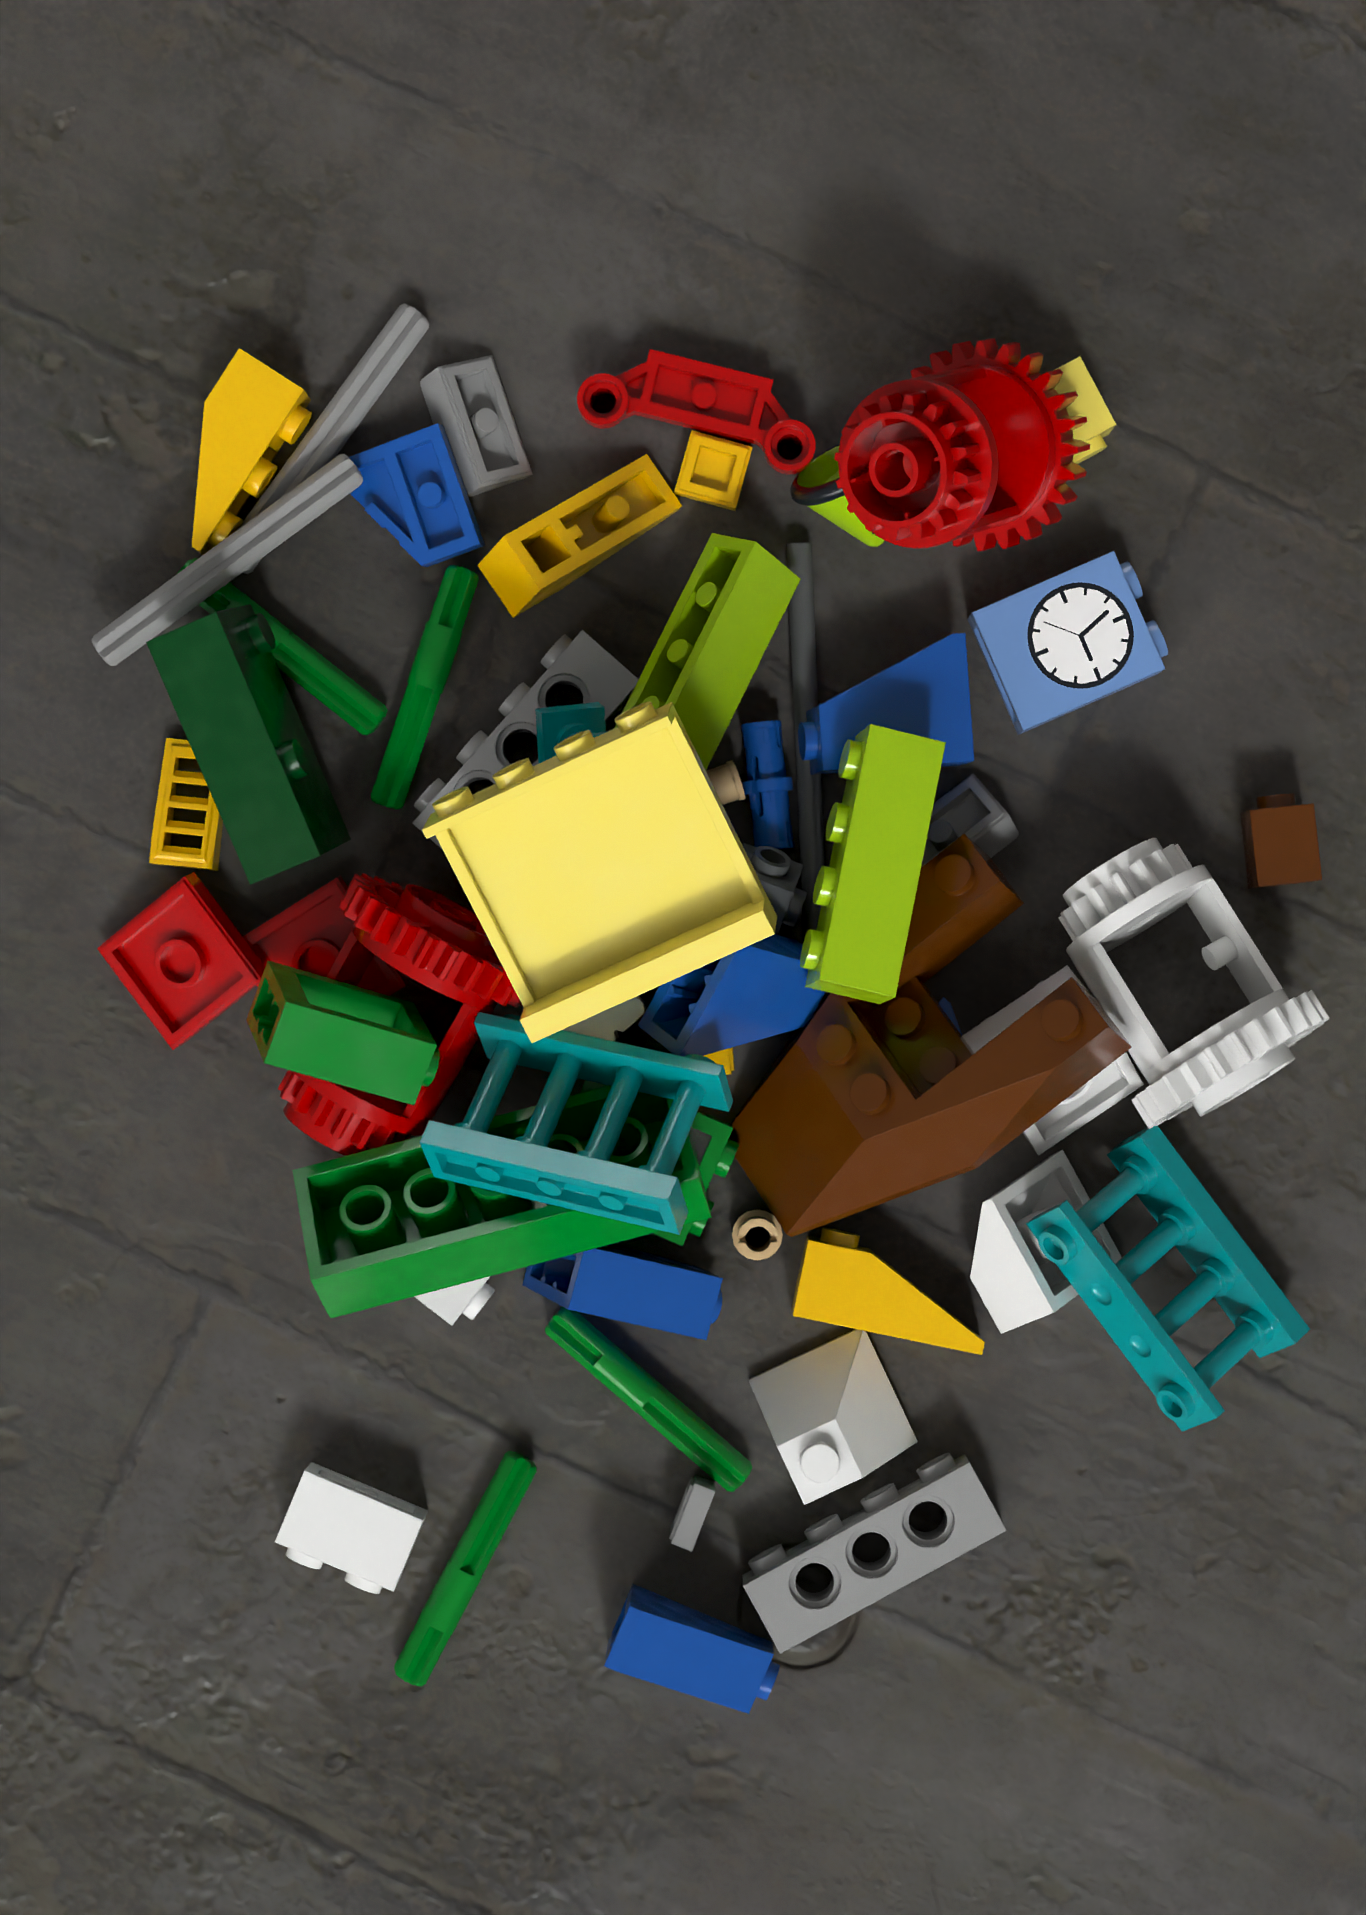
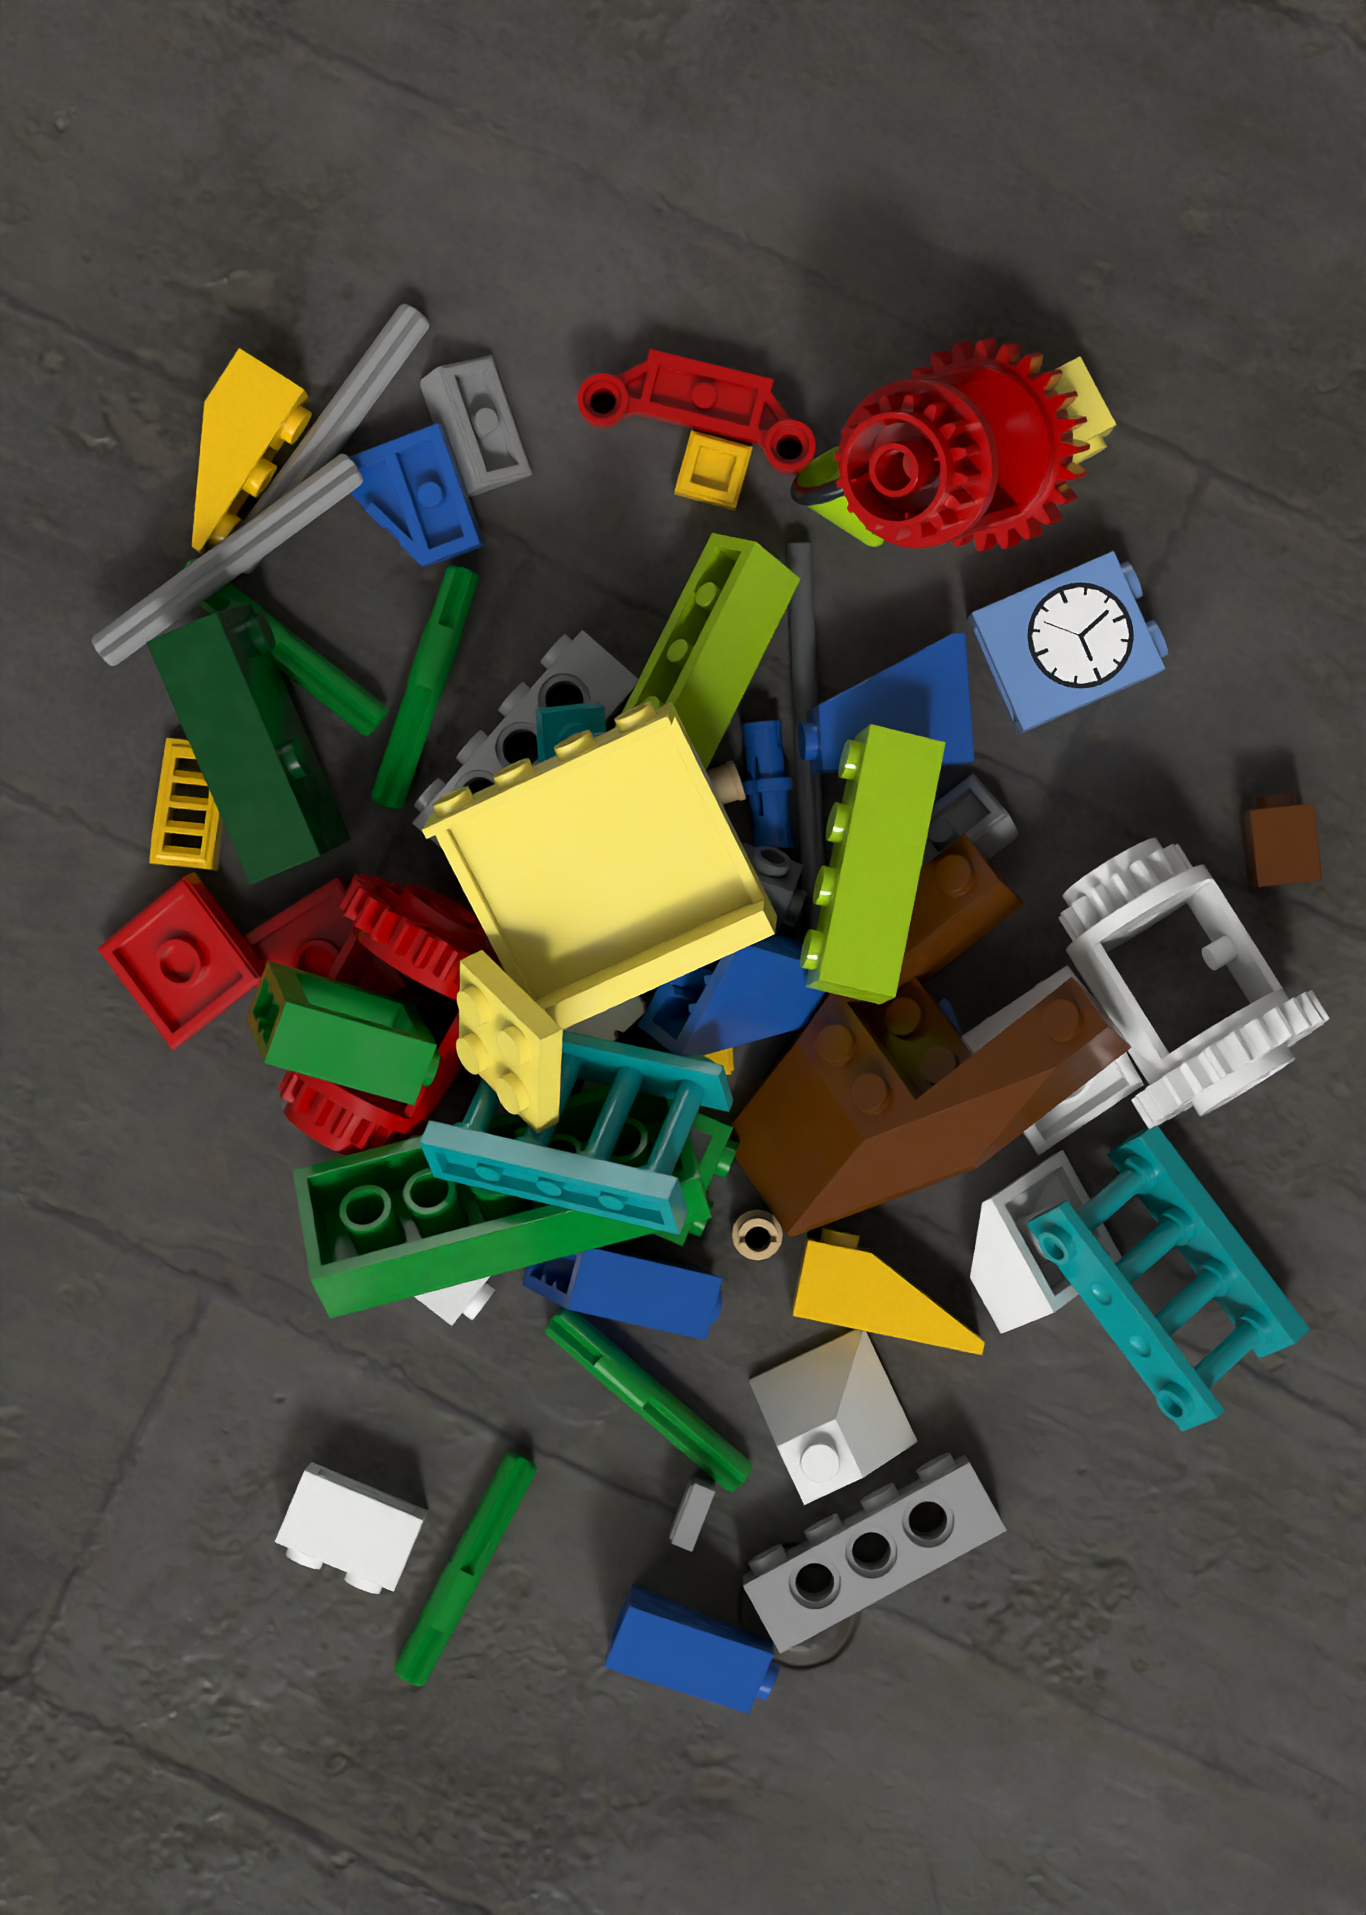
(509, 1042): none -> light yellow plate
(577, 535): yellow slope -> none

